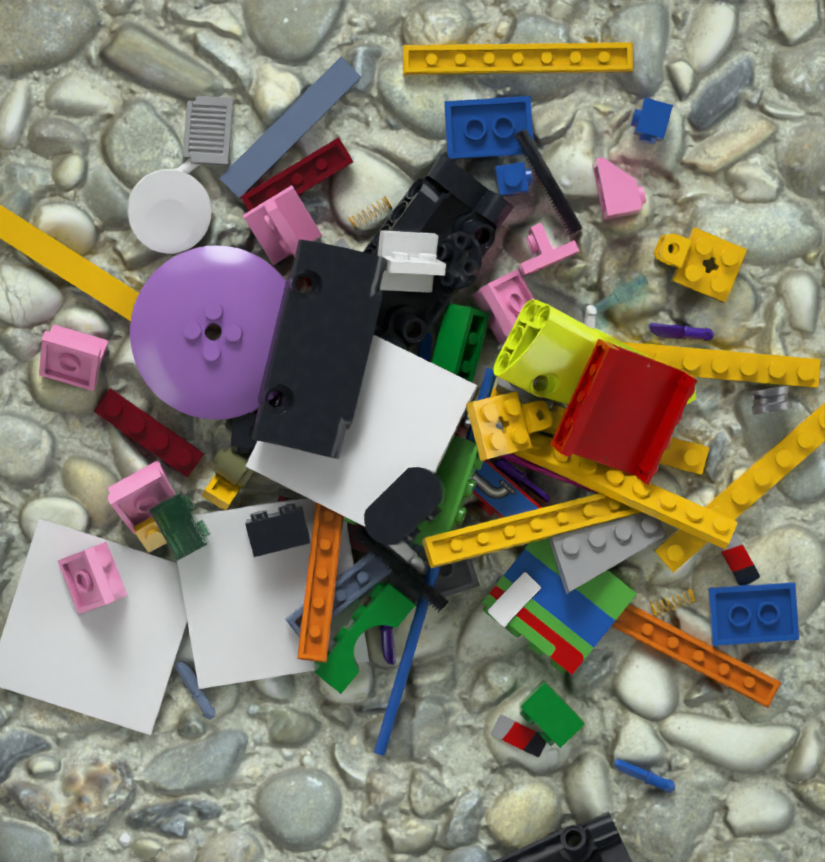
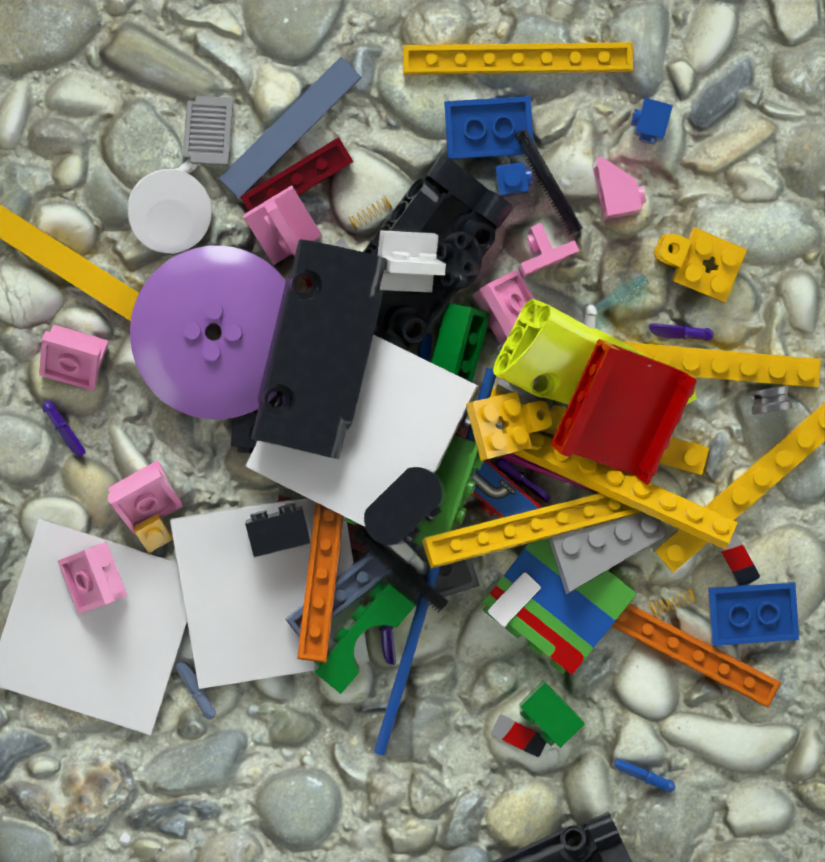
(61, 425): none -> dark purple piece
(149, 432): dark red plate -> none
(179, 524): clear green brick -> none
(220, 492): yellow plate -> none
(232, 467): olive brick -> none

